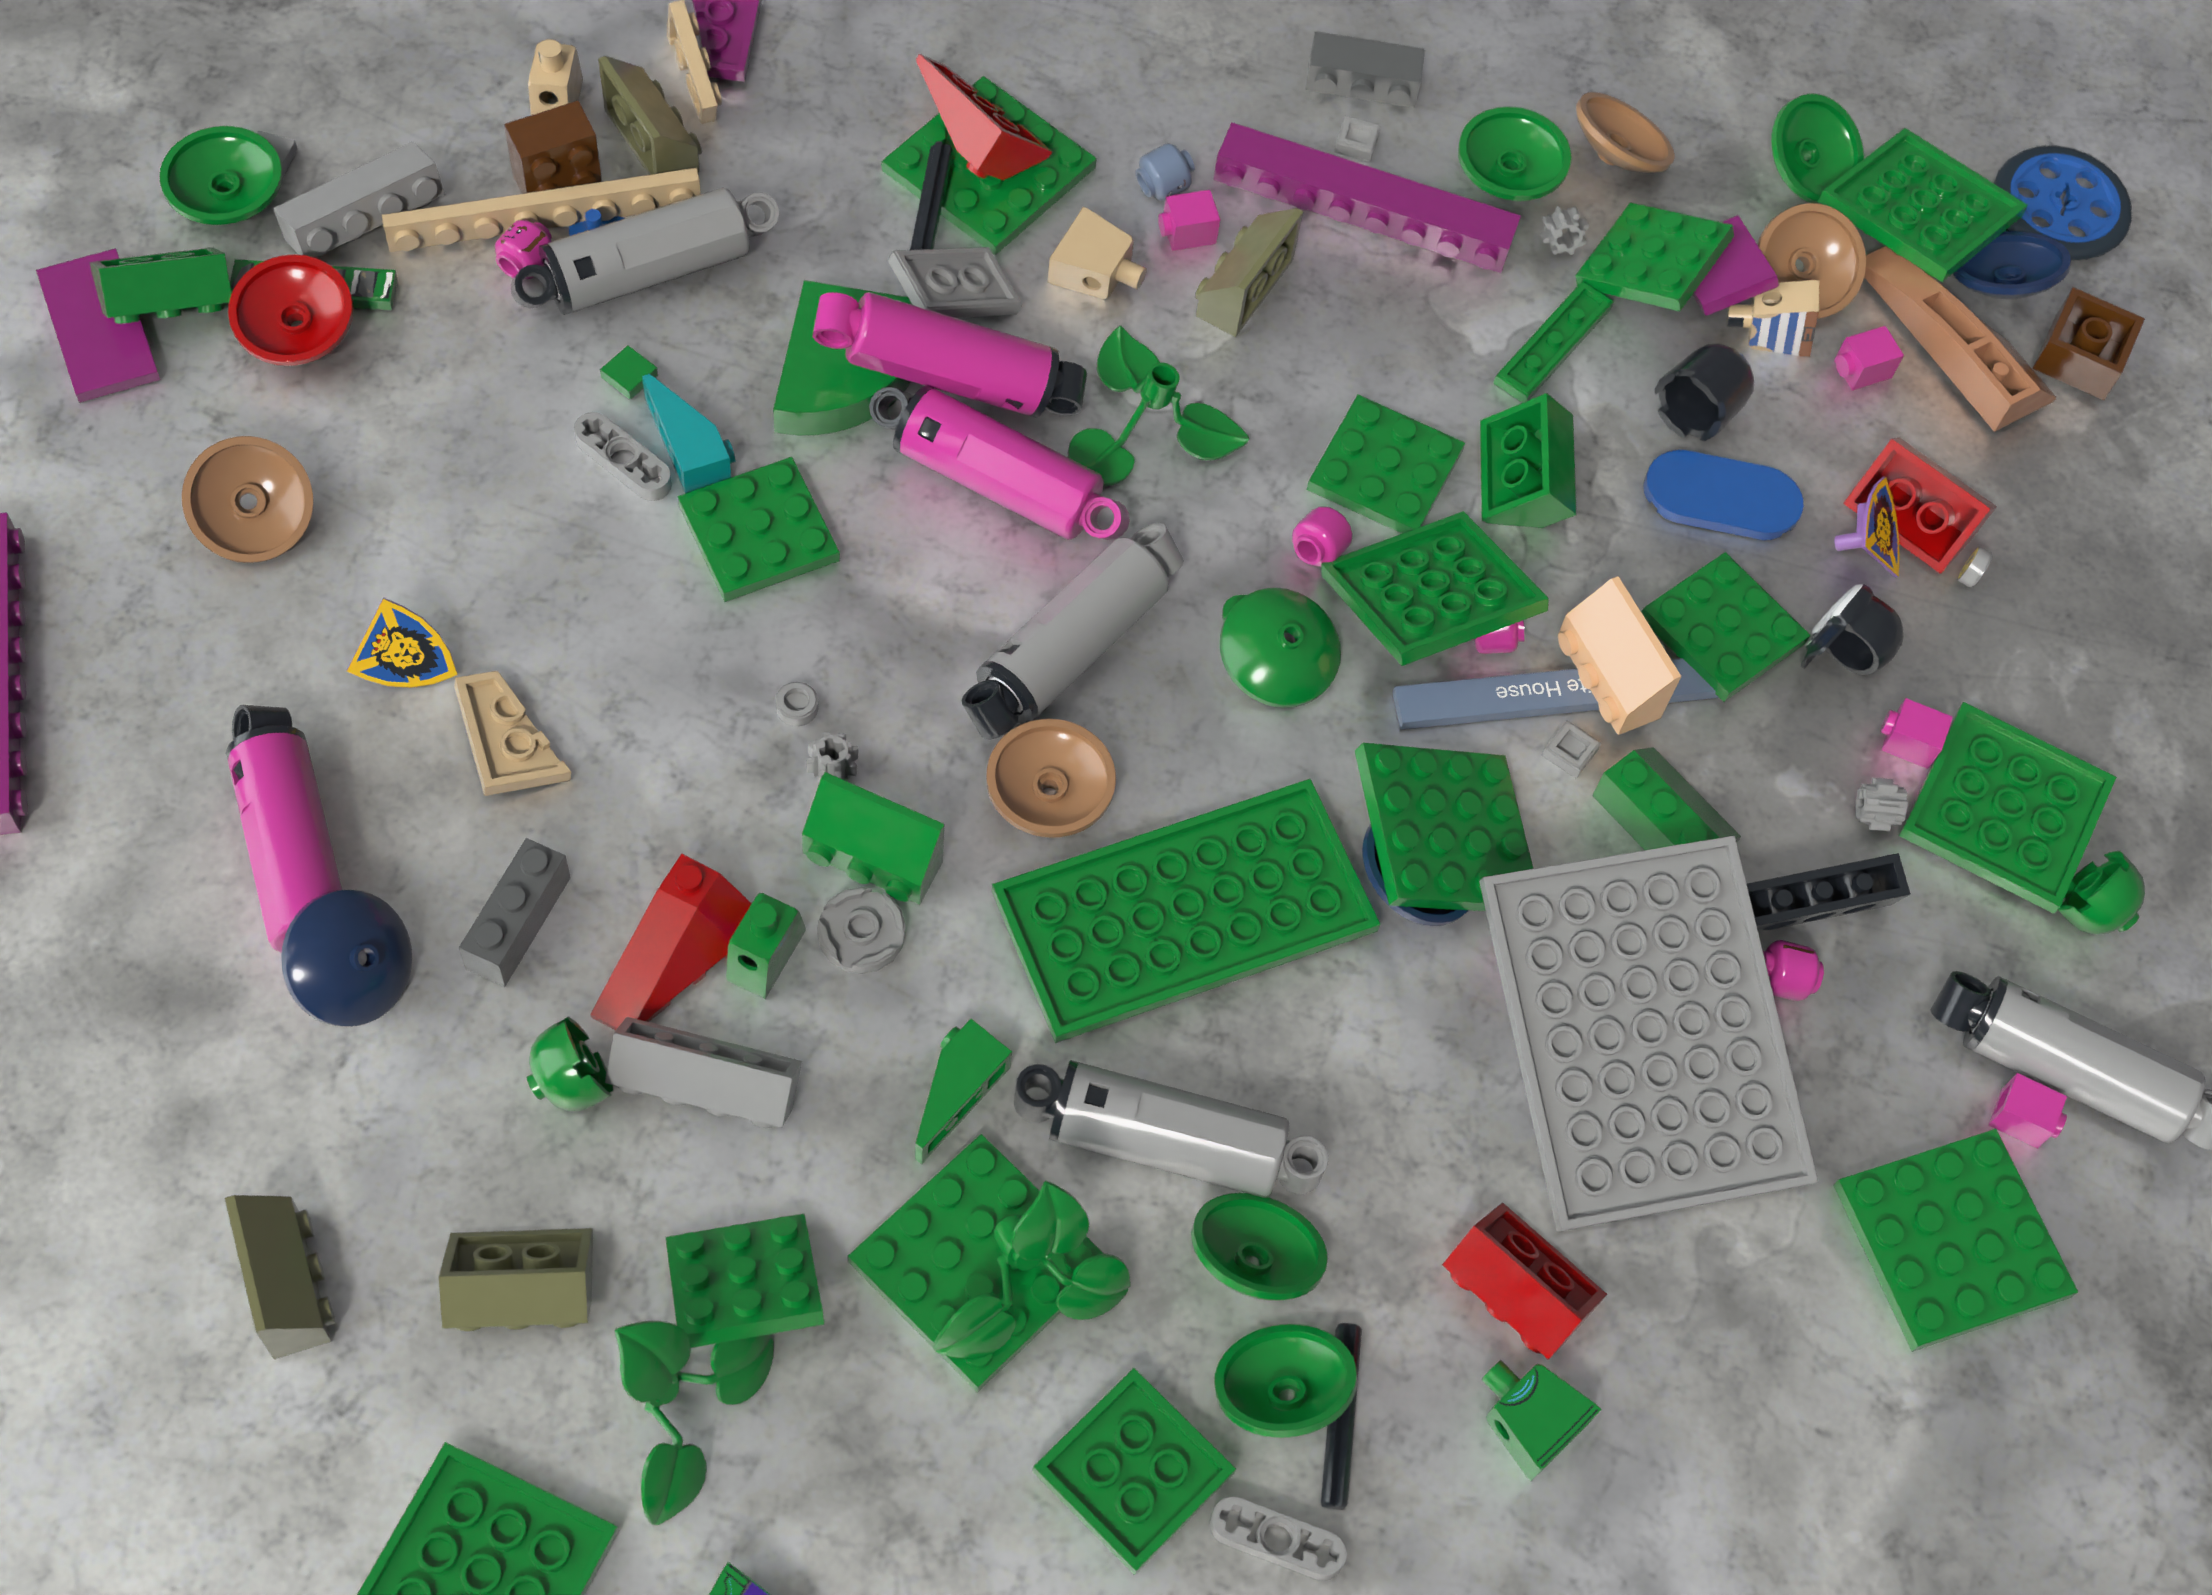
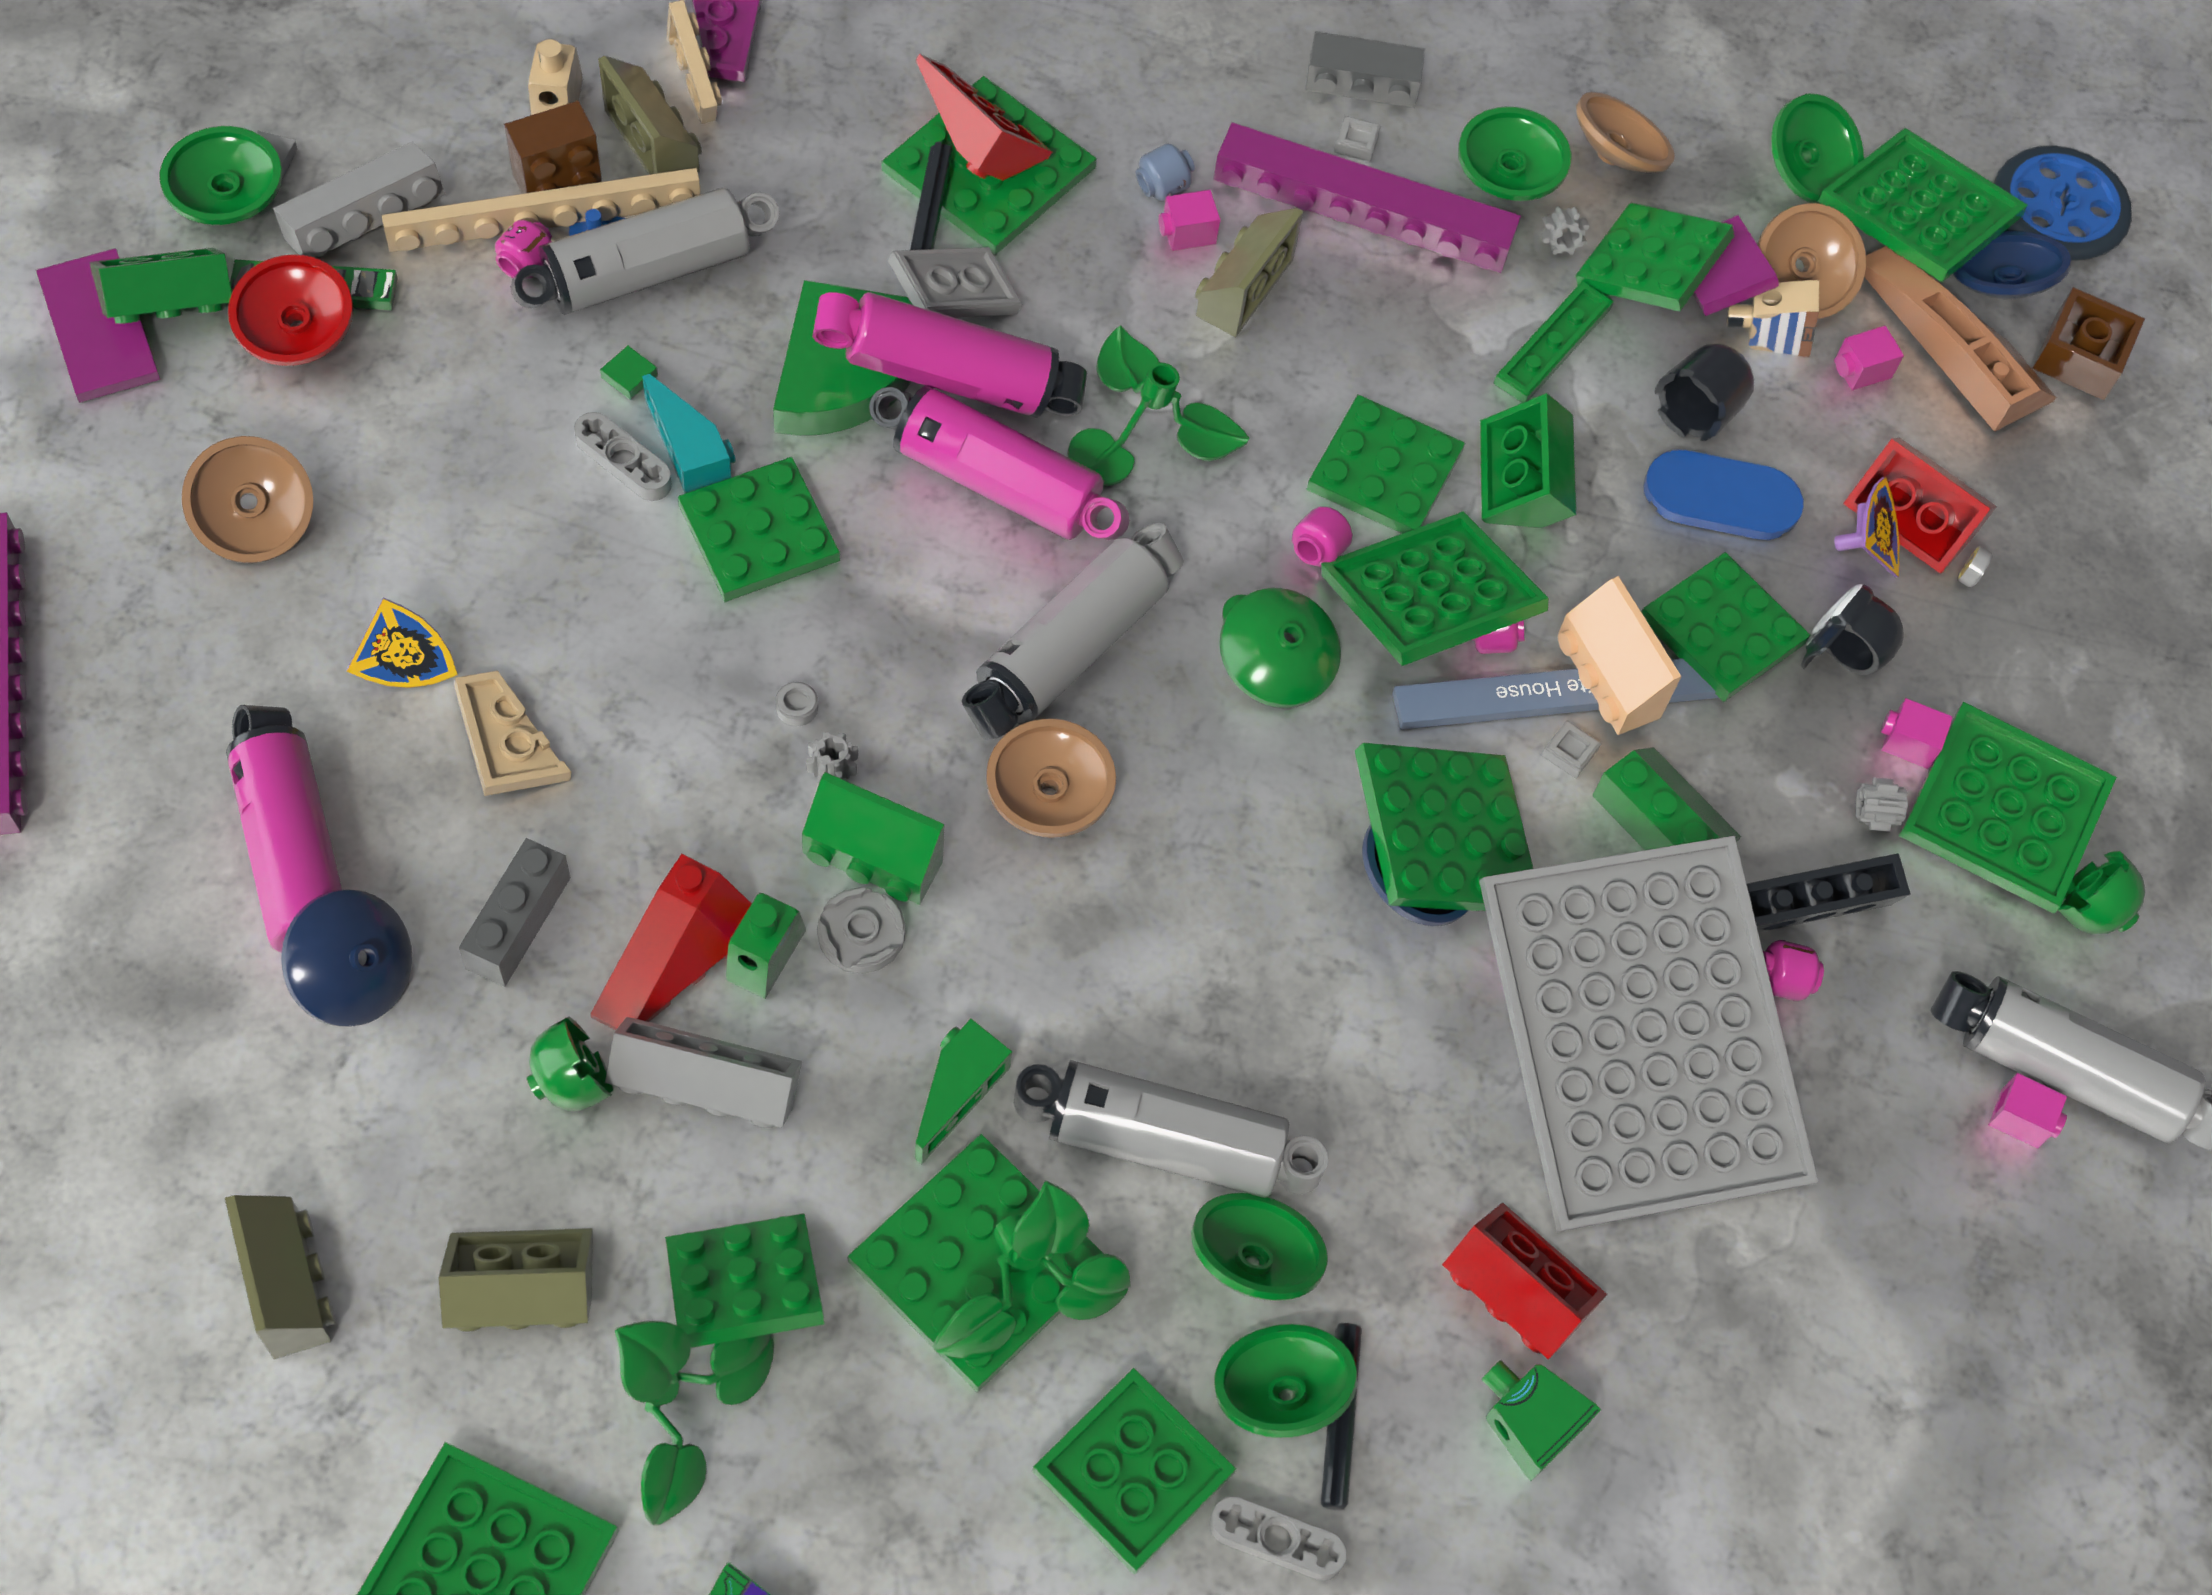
(1094, 258): tan torso -> none
(1183, 909): green plate -> none
(1954, 1239): green plate -> none

